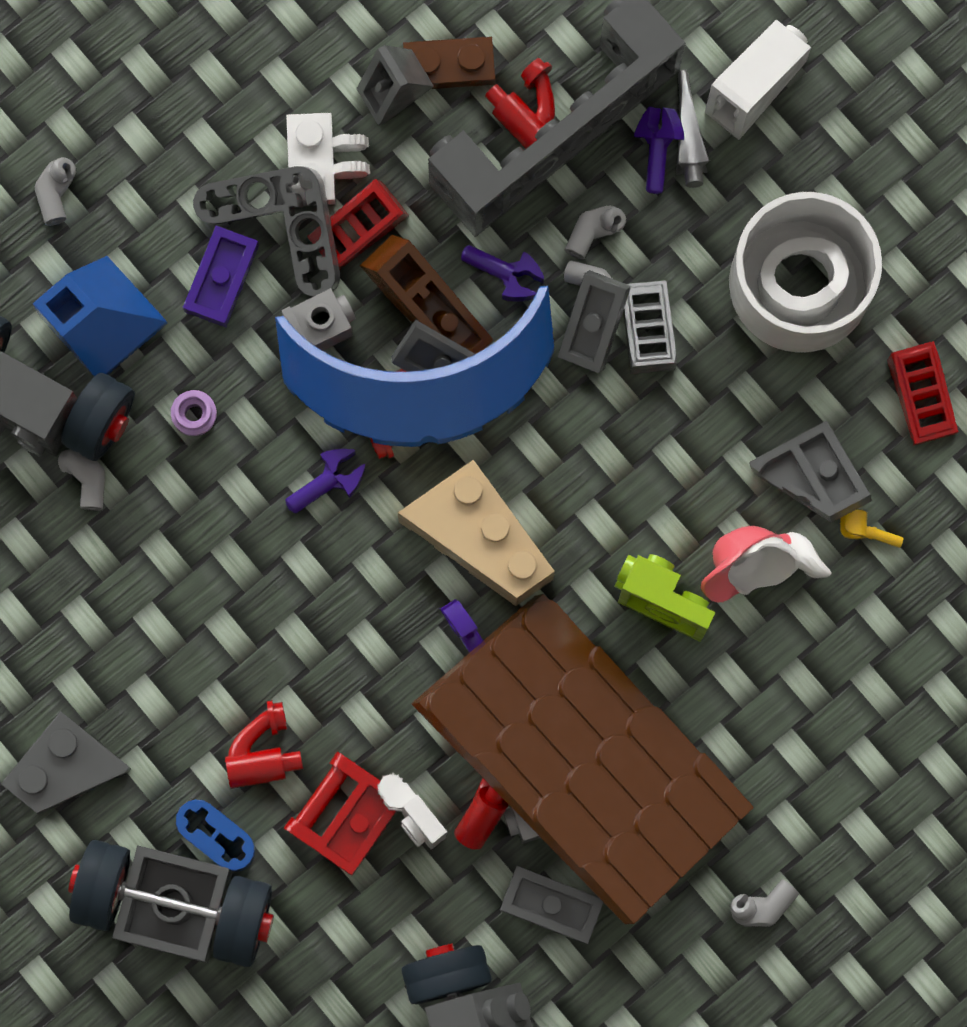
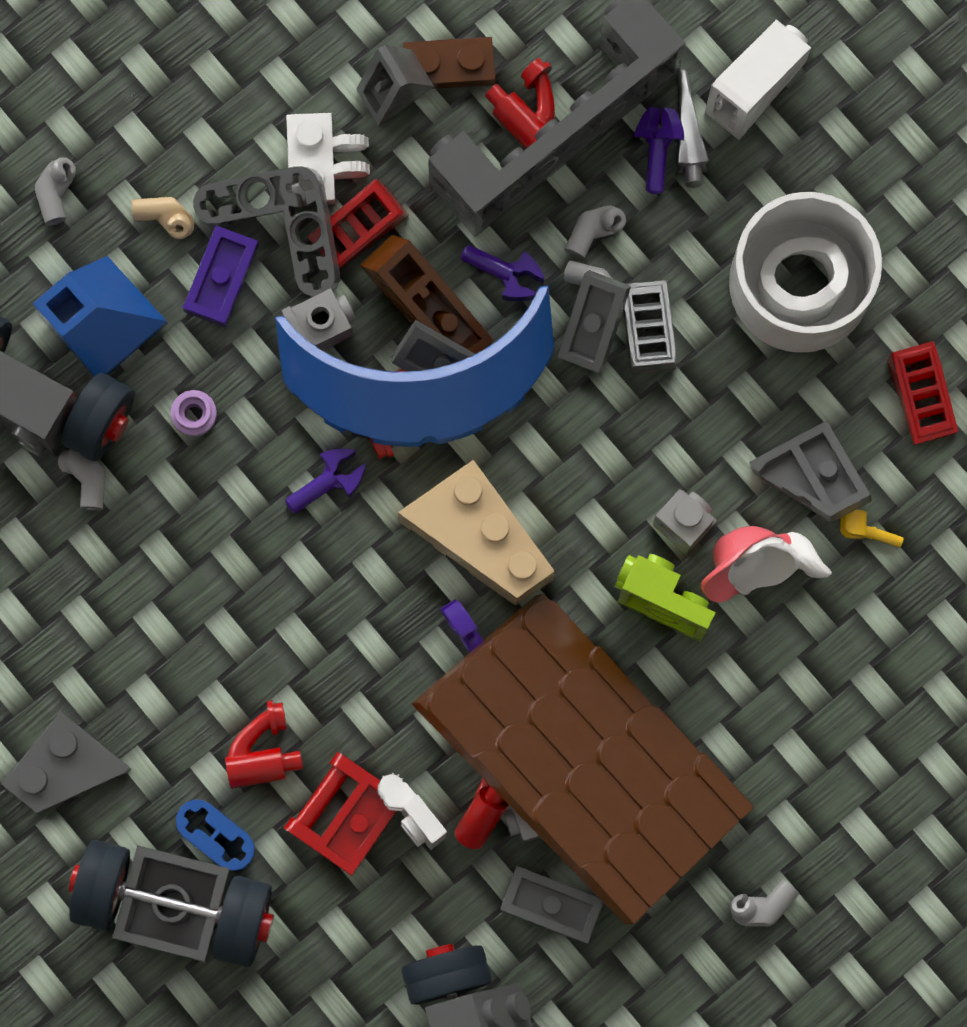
(167, 212): none -> tan arm
(684, 520): none -> light grey brick

